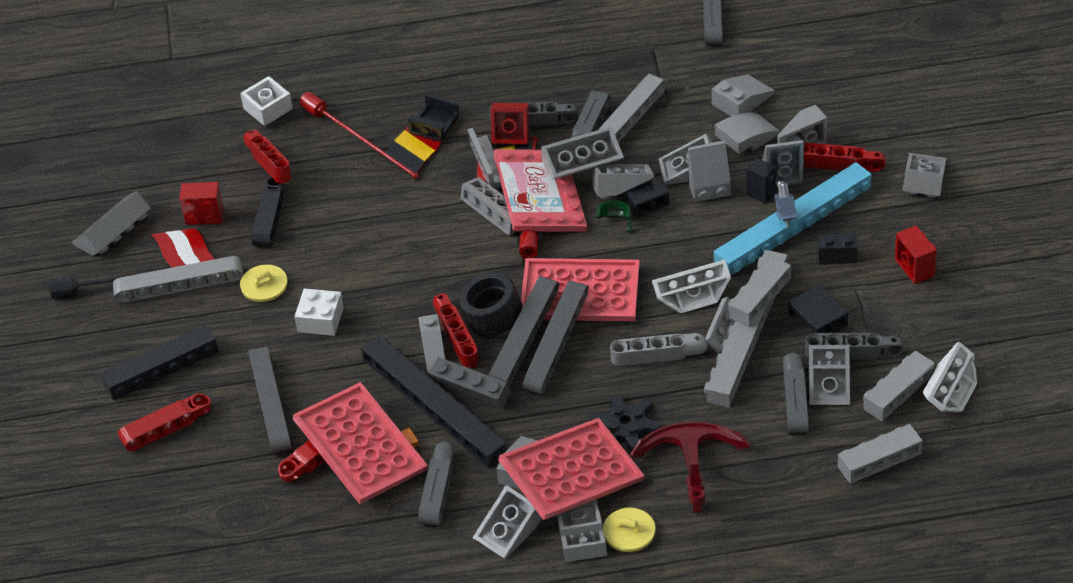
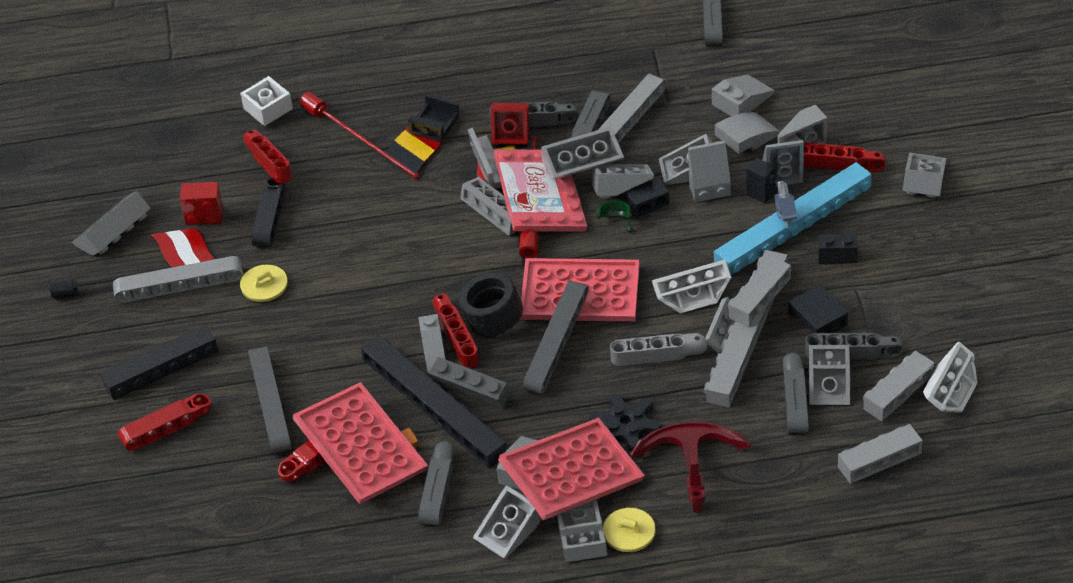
(319, 312): white brick -> none
(524, 330): dark grey beam -> none
(915, 254): red brick -> none

